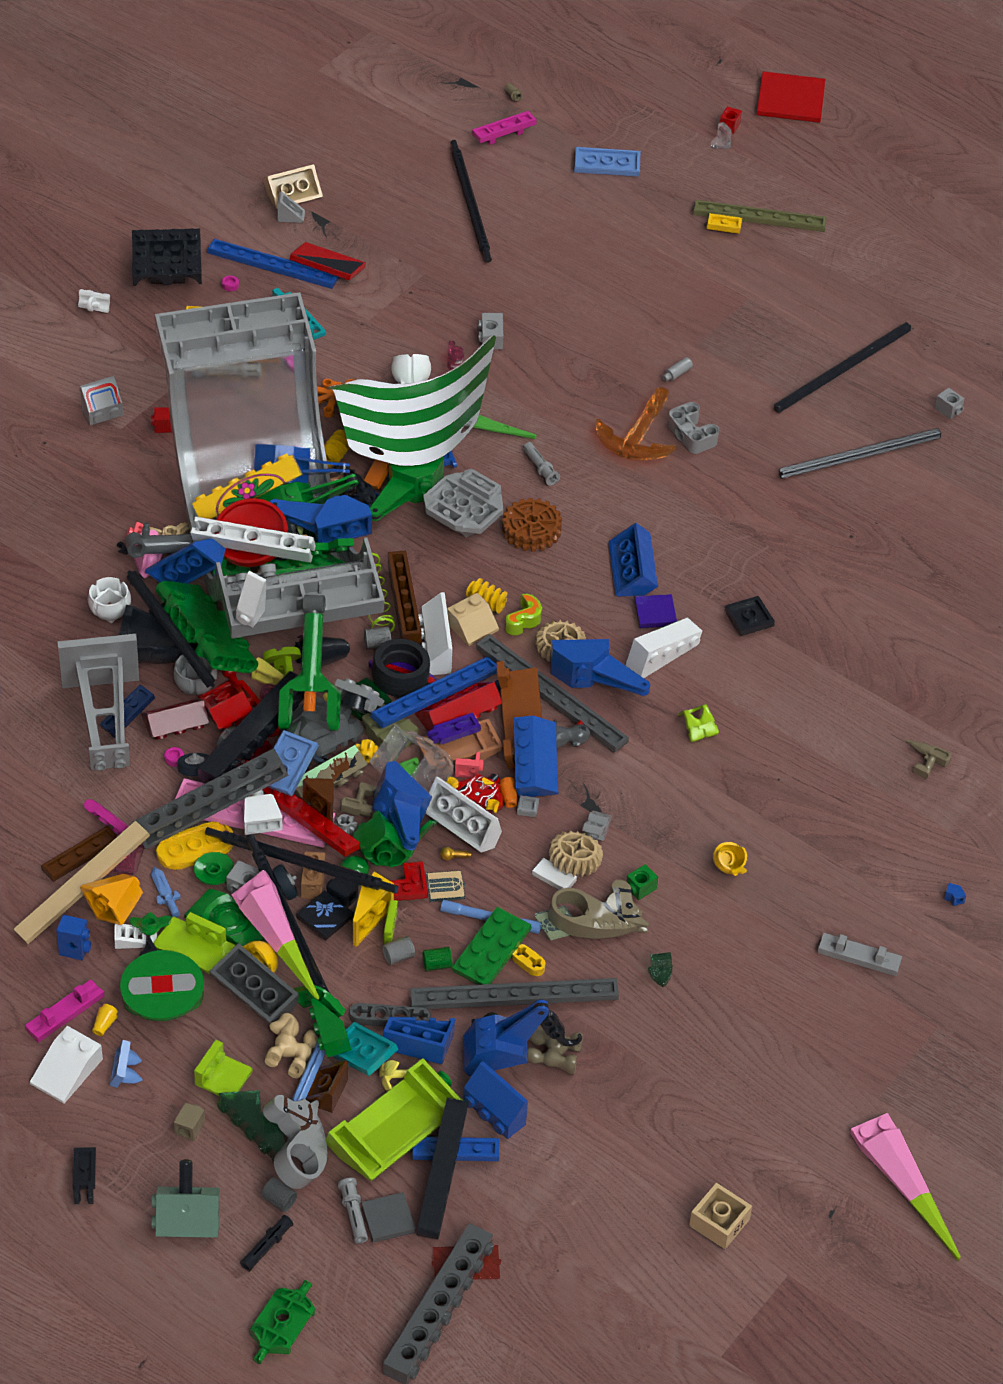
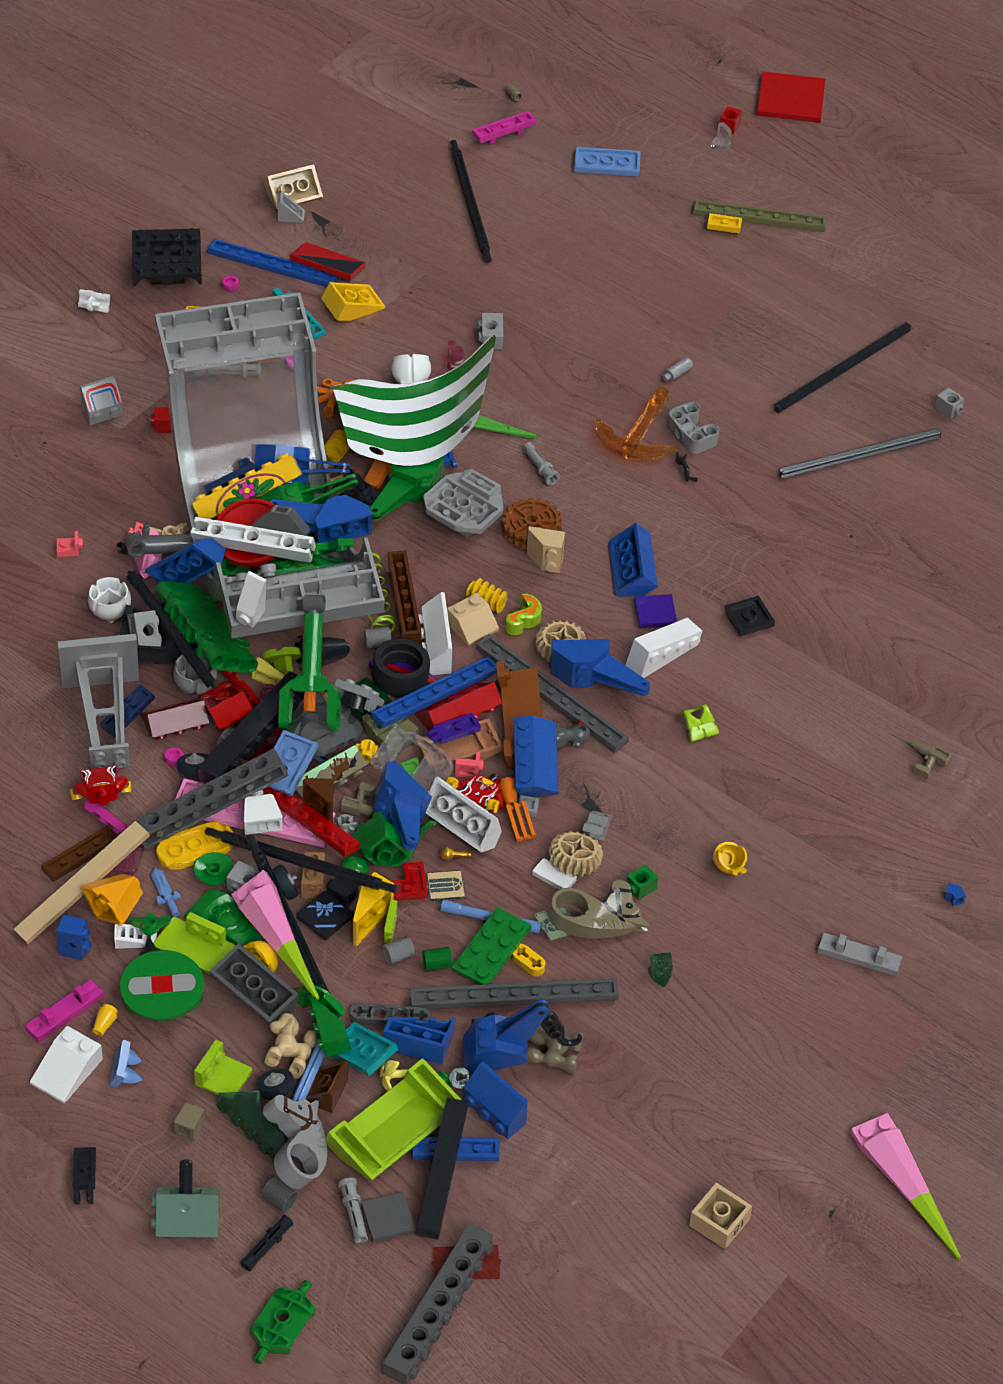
(69, 546): none -> coral bracket
(100, 785): none -> red torso
(146, 619): none -> light grey brick
(245, 466): none -> dark blue hinge
(275, 1083): none -> black wheel
(282, 519): none -> dark grey slope
(351, 300): none -> yellow slope
(460, 1083): none -> cone
(517, 807): none -> orange tile
(546, 548): none -> tan slope
(682, 461): none -> black piece

